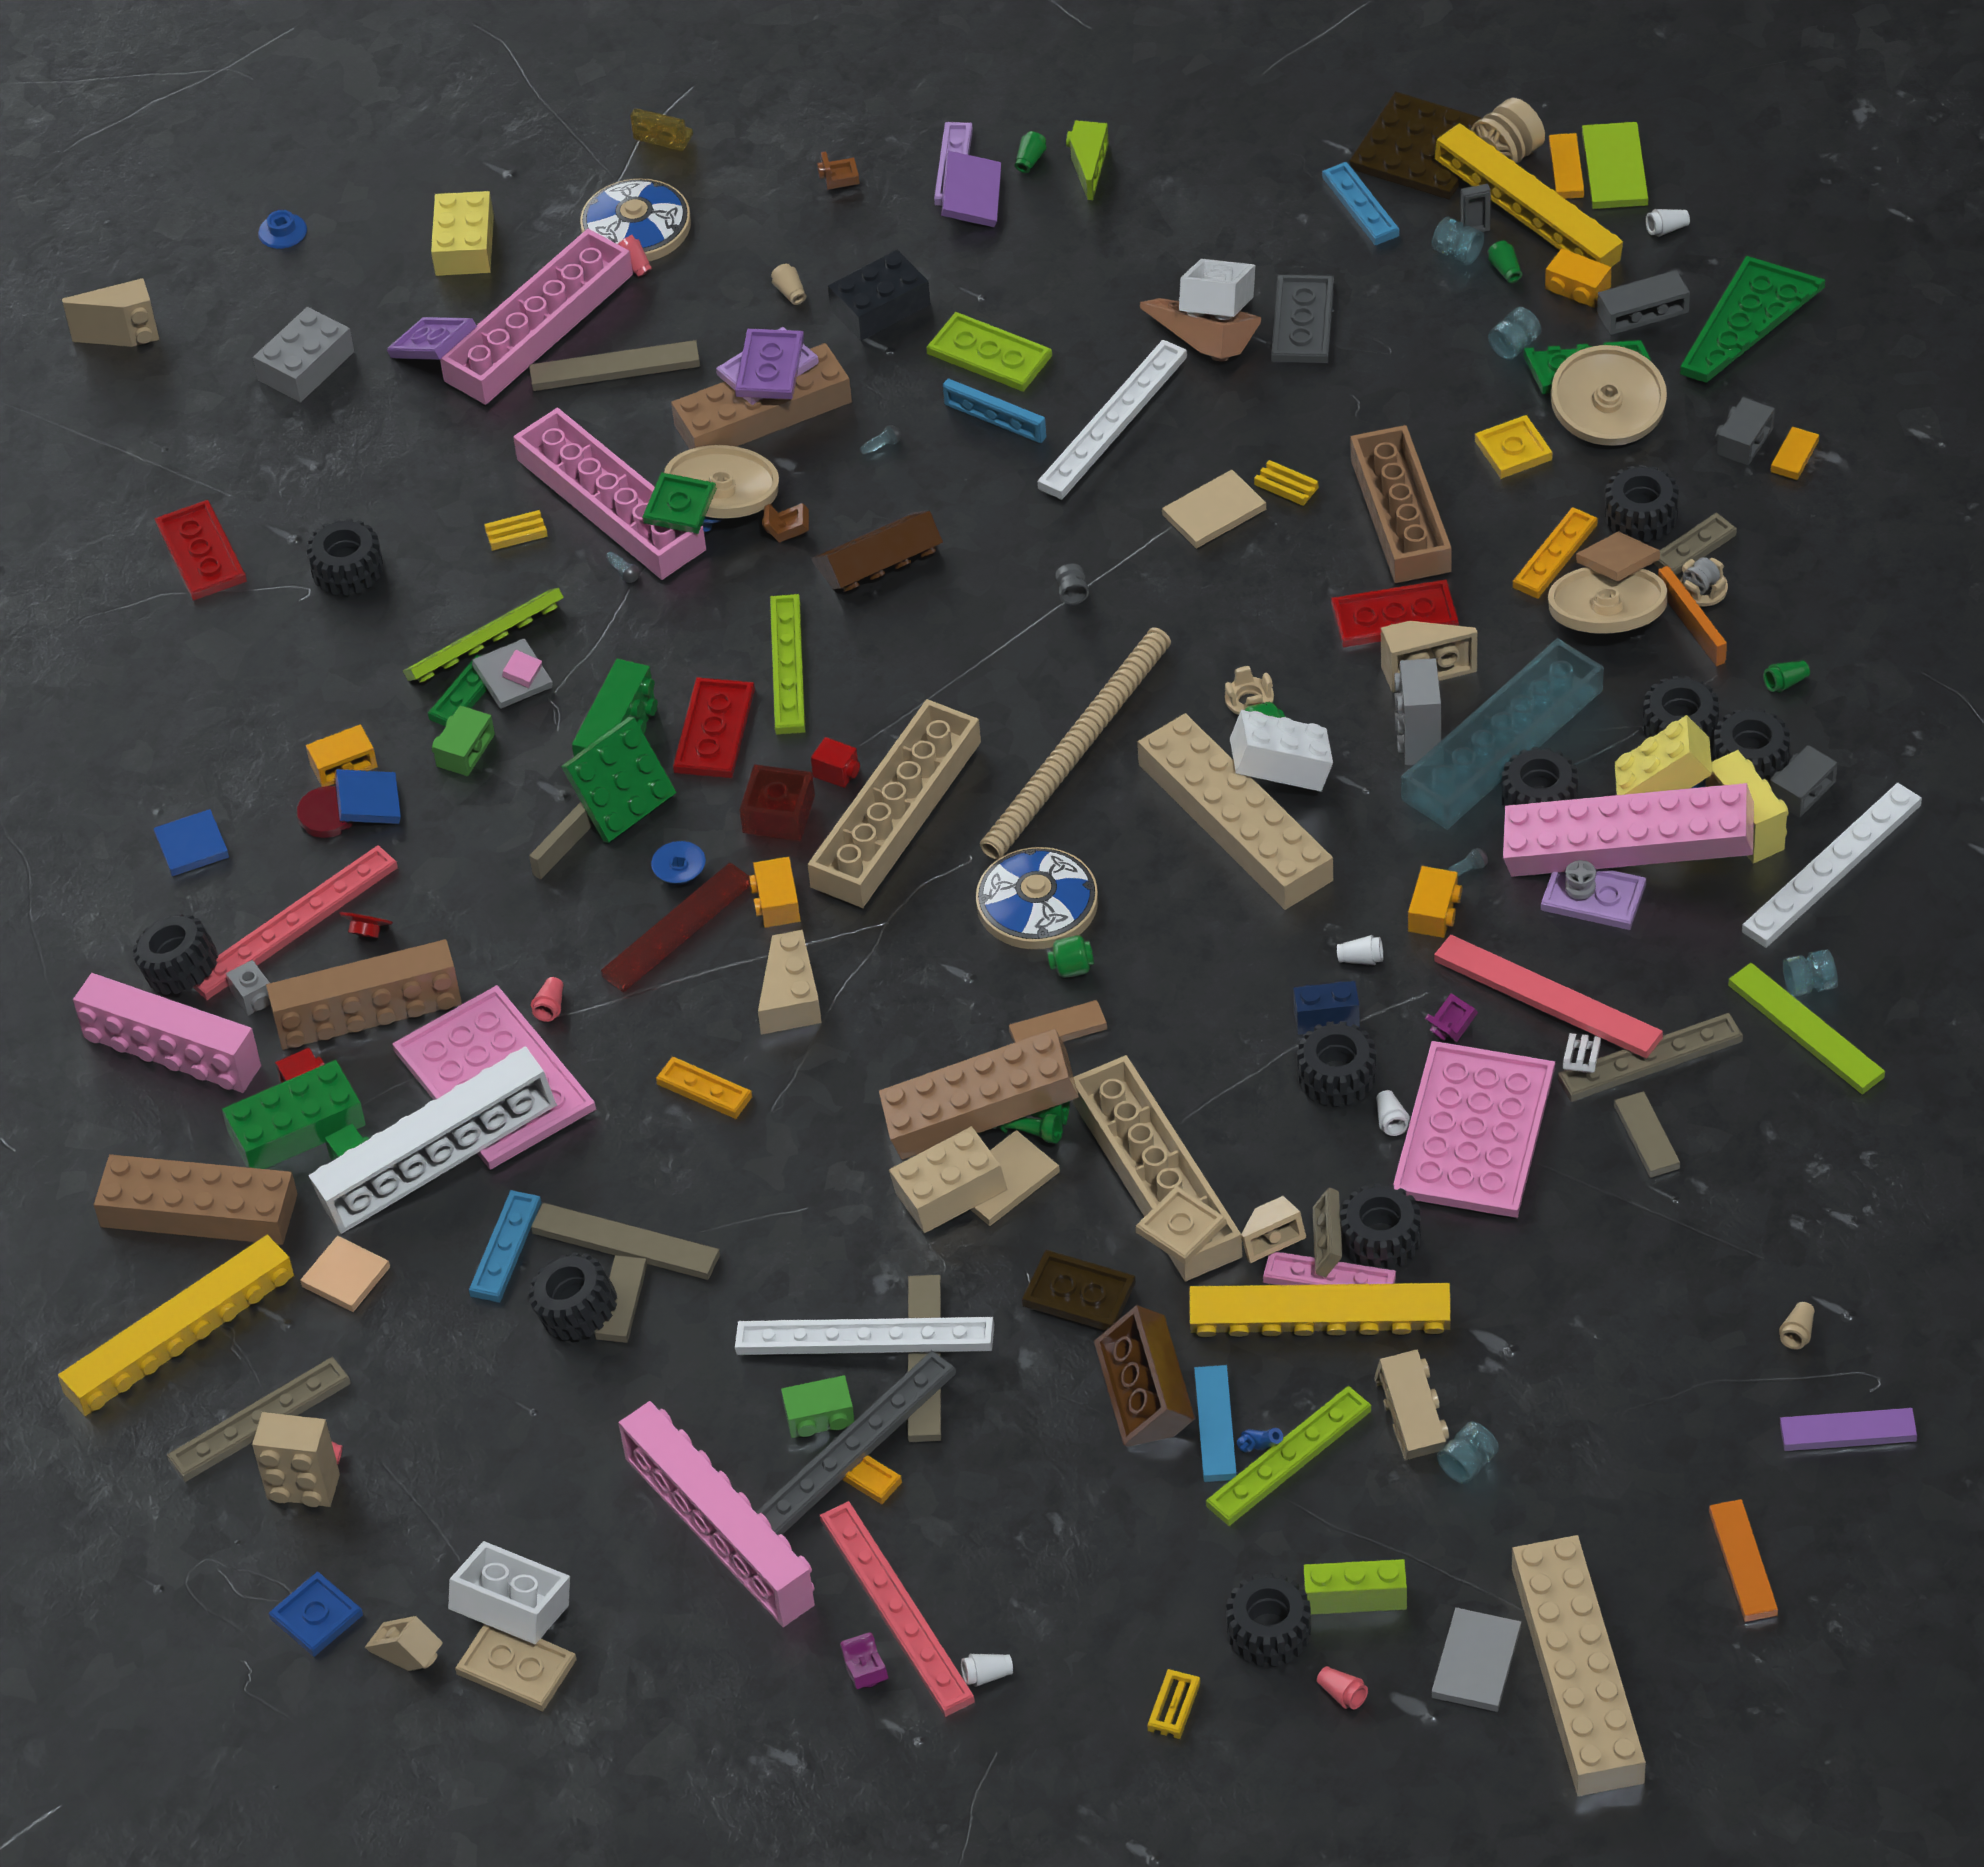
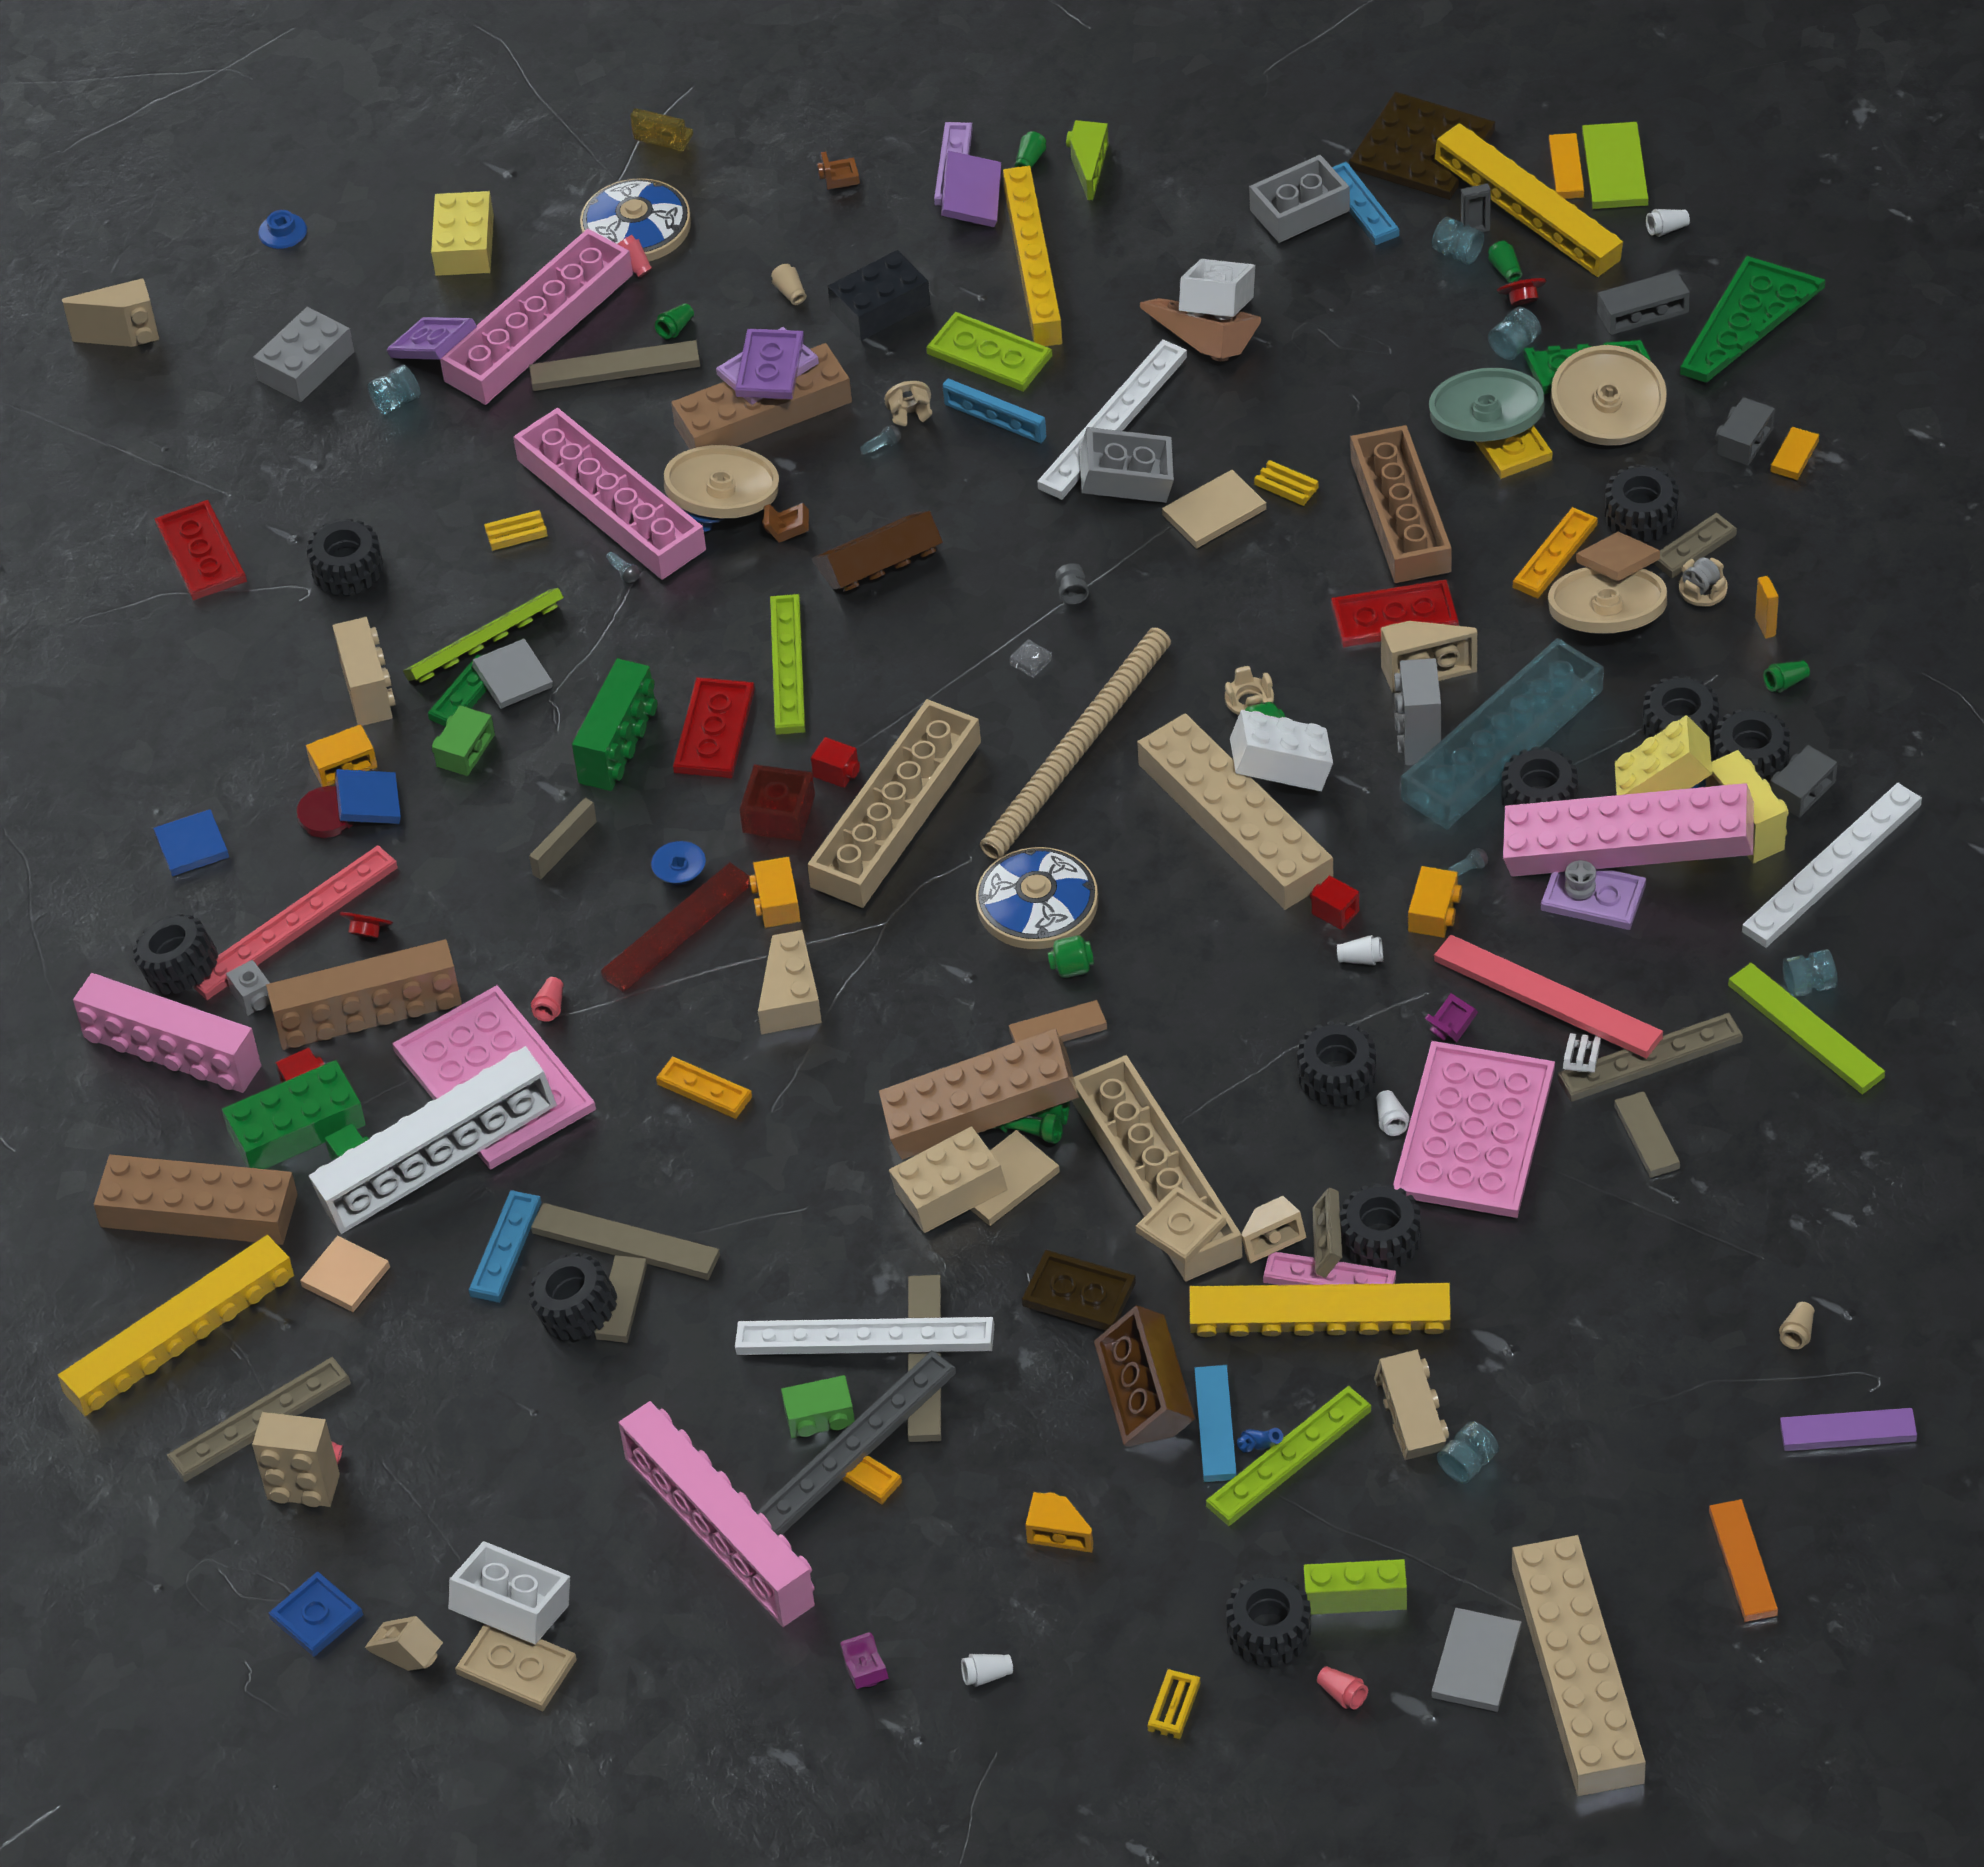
(363, 671): none -> tan brick
(392, 390): none -> clear light blue wheel
(522, 668): bright pink tile -> none
(618, 779): green plate -> none
(673, 321): none -> green cone
(679, 503): green tile -> none
(897, 1609): coral tile -> none
(917, 402): none -> tan piece
(1030, 658): none -> clear plate
(1032, 256): none -> yellow brick
(1057, 1524): none -> light orange slope
(1126, 464): none -> light grey brick
(1299, 198): none -> light grey brick
(1302, 319): dark grey tile -> none
(1326, 1004): dark blue brick -> none
(1335, 902): none -> red brick
(1486, 404): none -> sand green dish
(1512, 129): tan wheel -> none
(1522, 291): none -> red piece
(1577, 277): light orange brick -> none
(1694, 617): orange tile -> none
(1766, 606): none -> light orange tile

